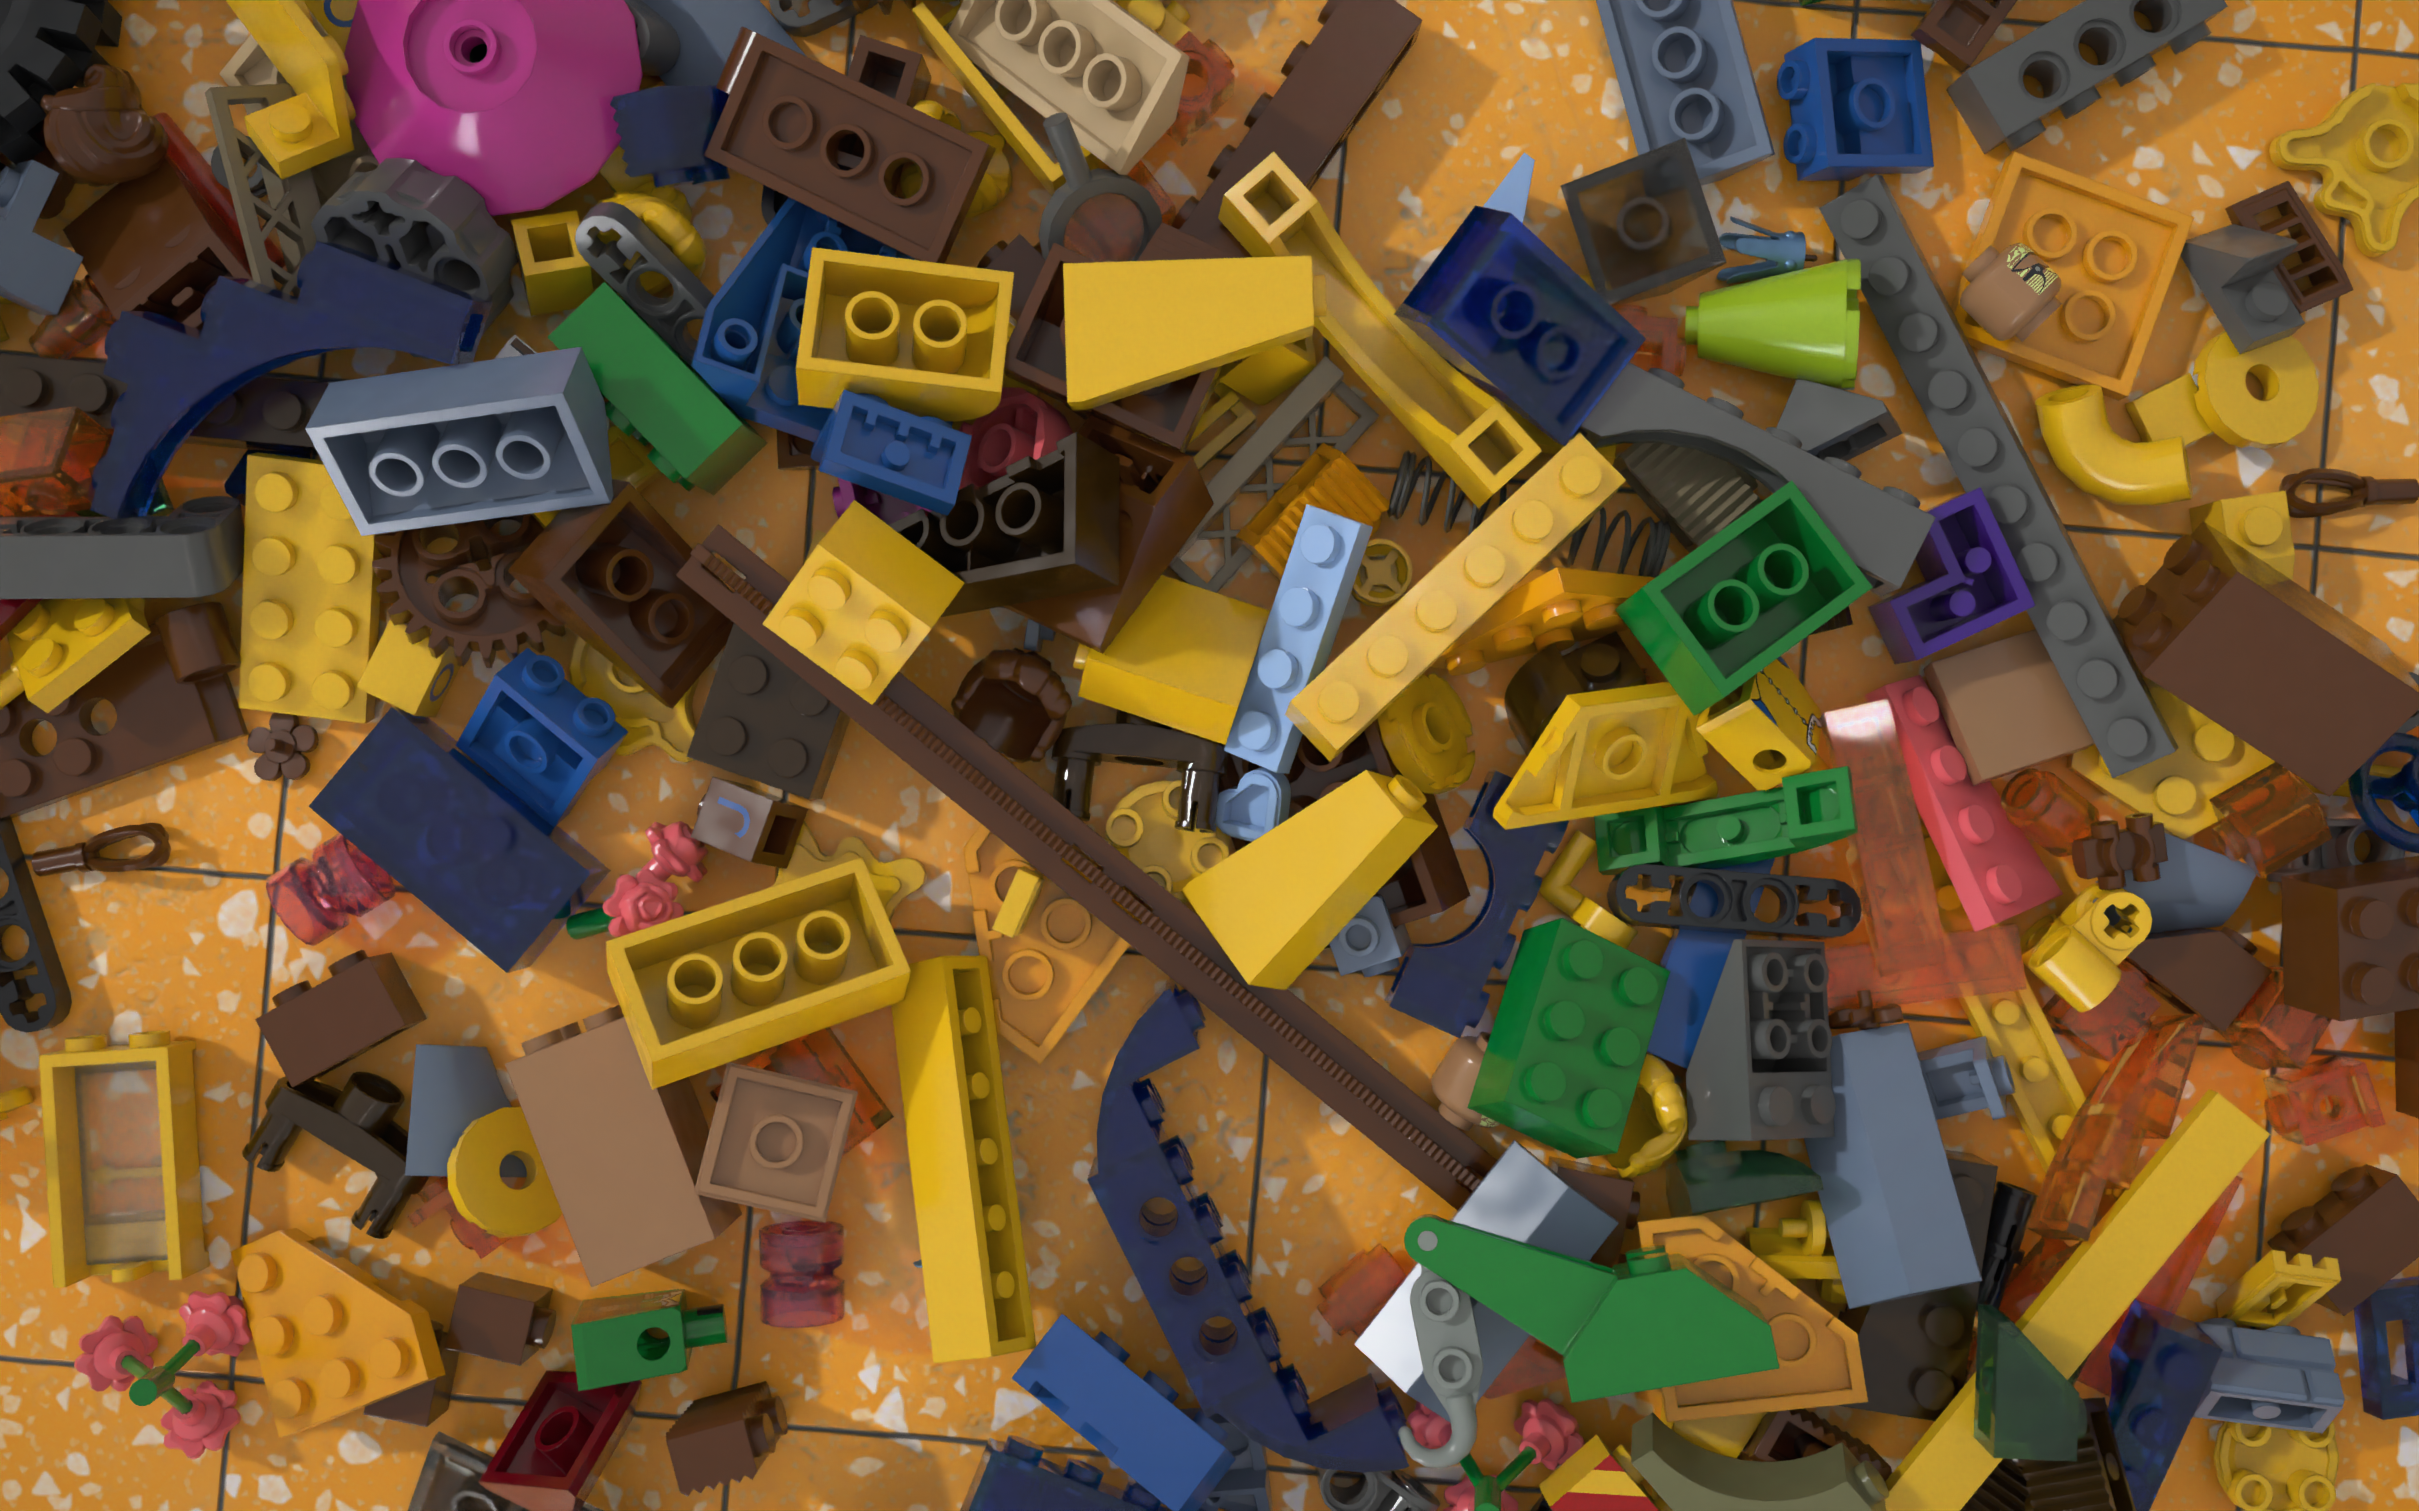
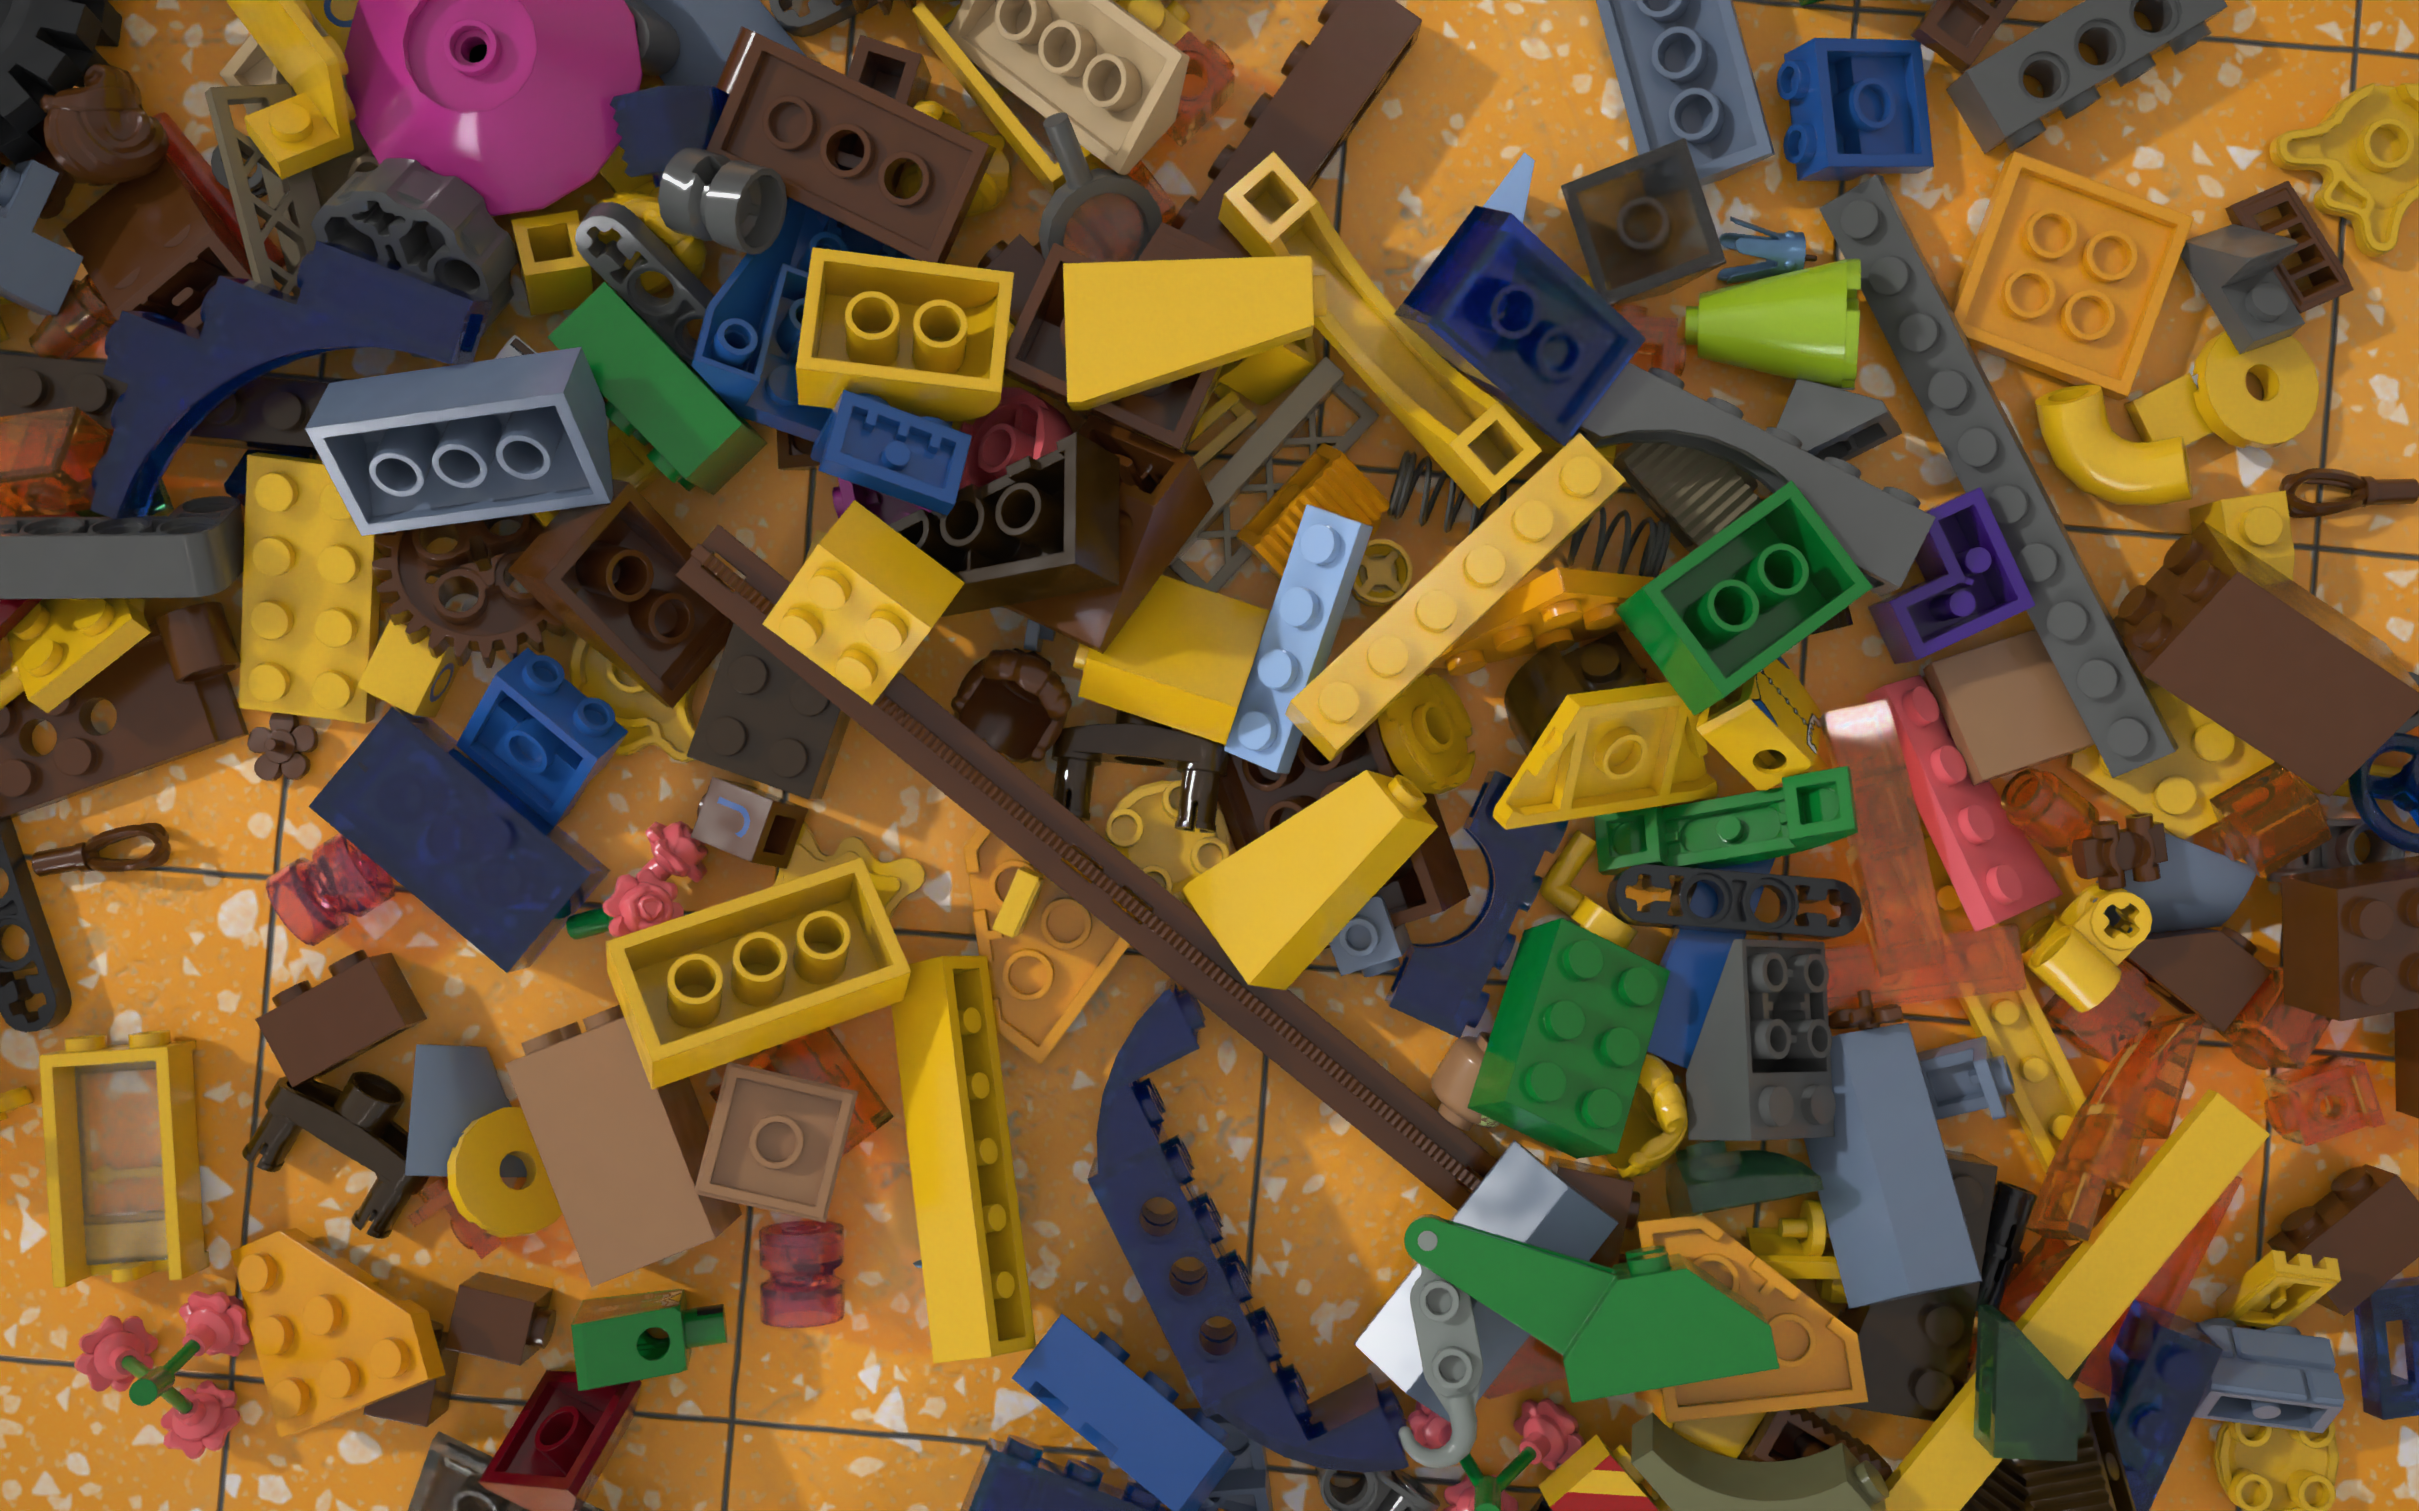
(722, 200): none -> dark grey wheel
(725, 1437): reddish brown brick -> none
(1254, 805): light blue tile -> none
(1360, 1290): clear orange brick -> none
(2010, 291): medium nougat head -> none

